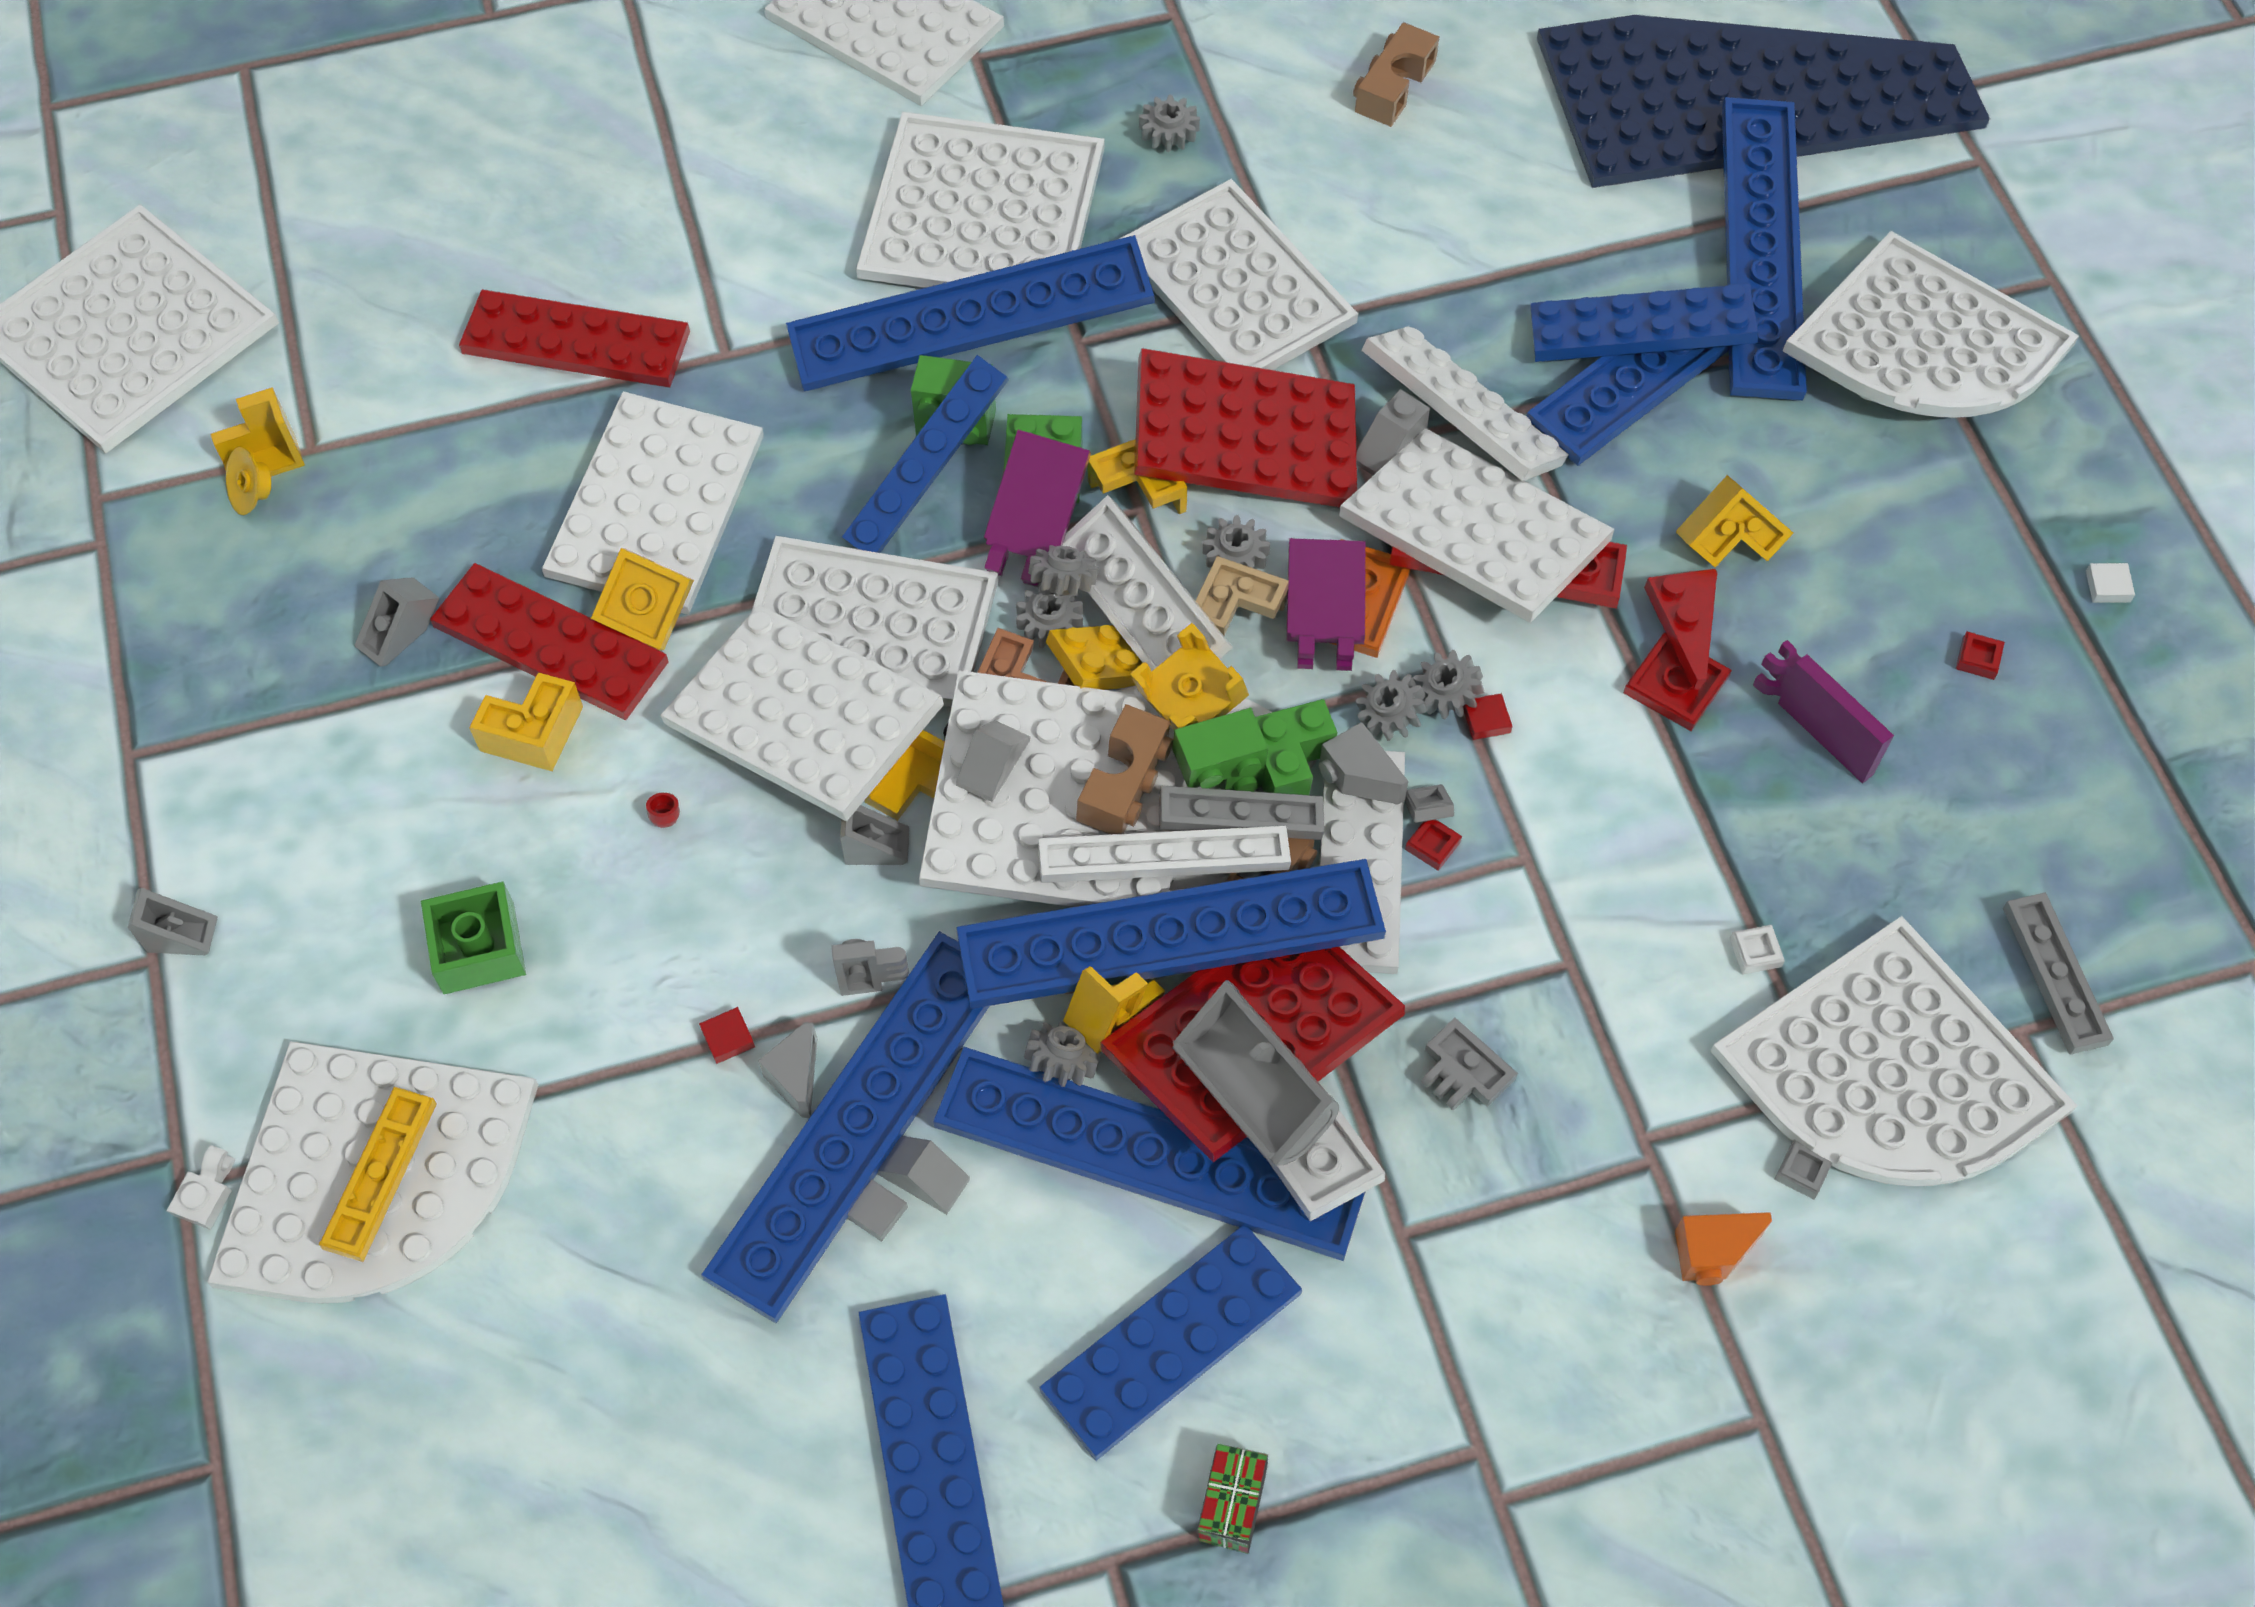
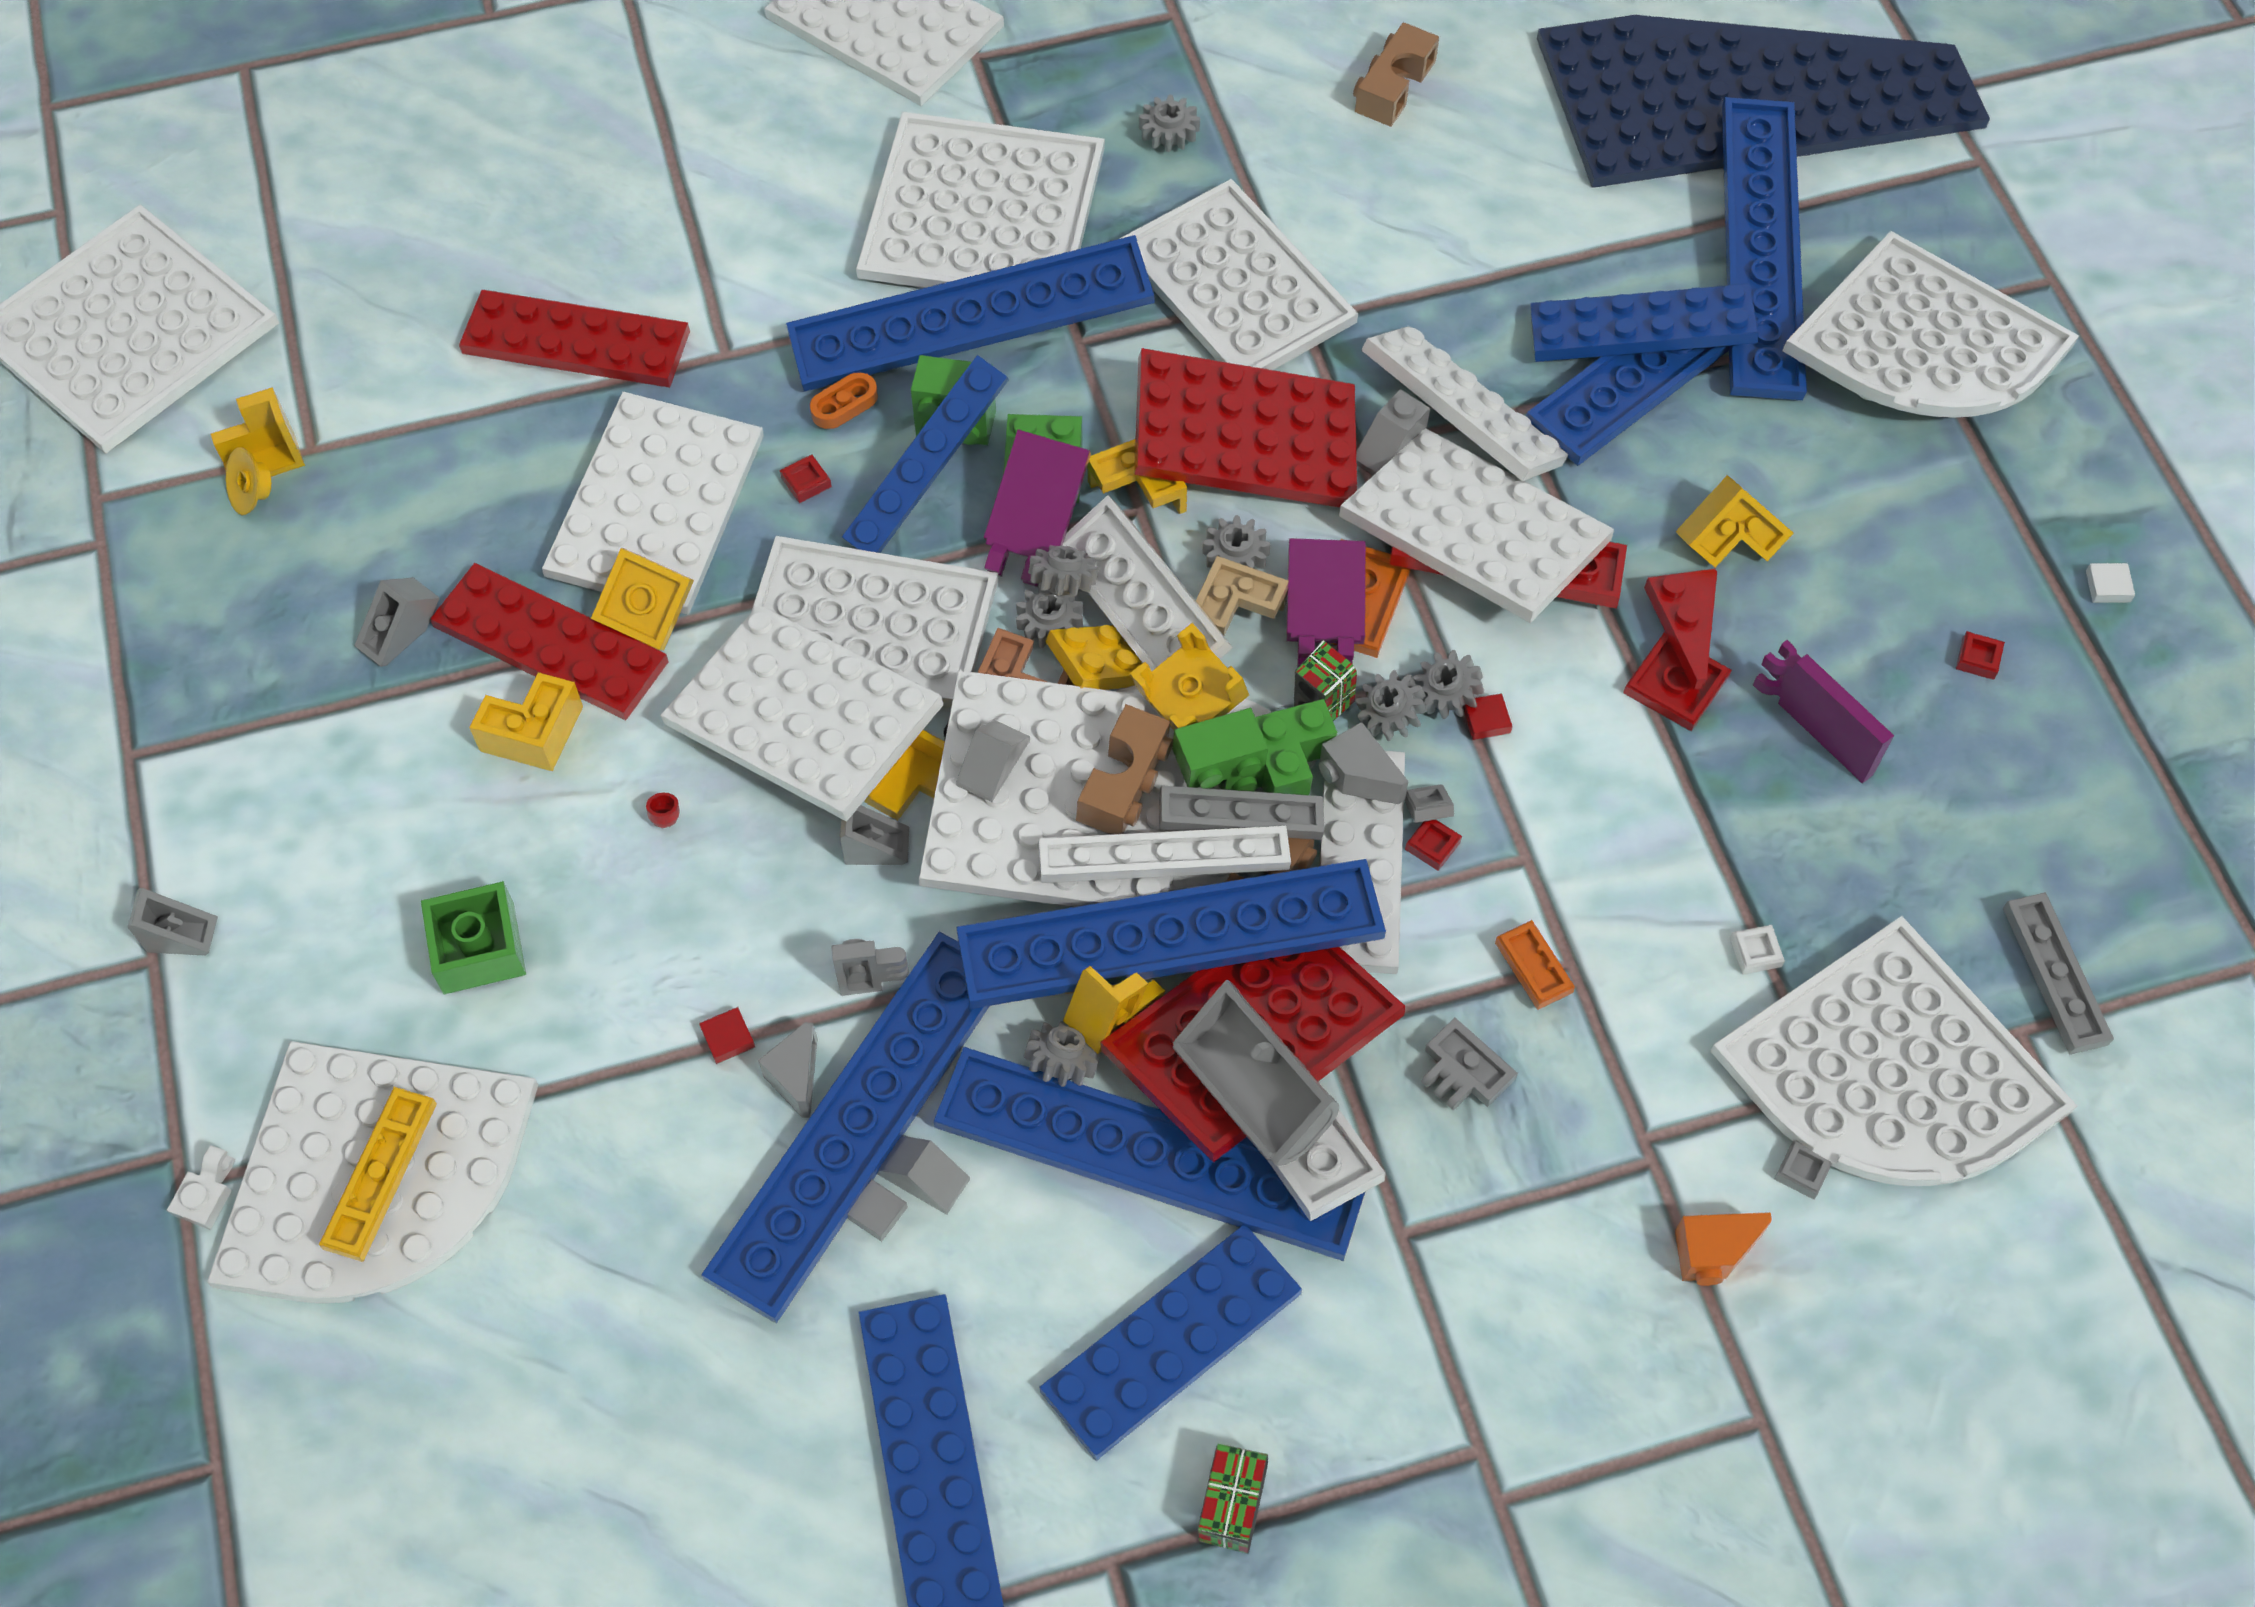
(805, 478): none -> red tile
(841, 400): none -> orange plate
(1327, 677): none -> piece
(1534, 964): none -> orange plate

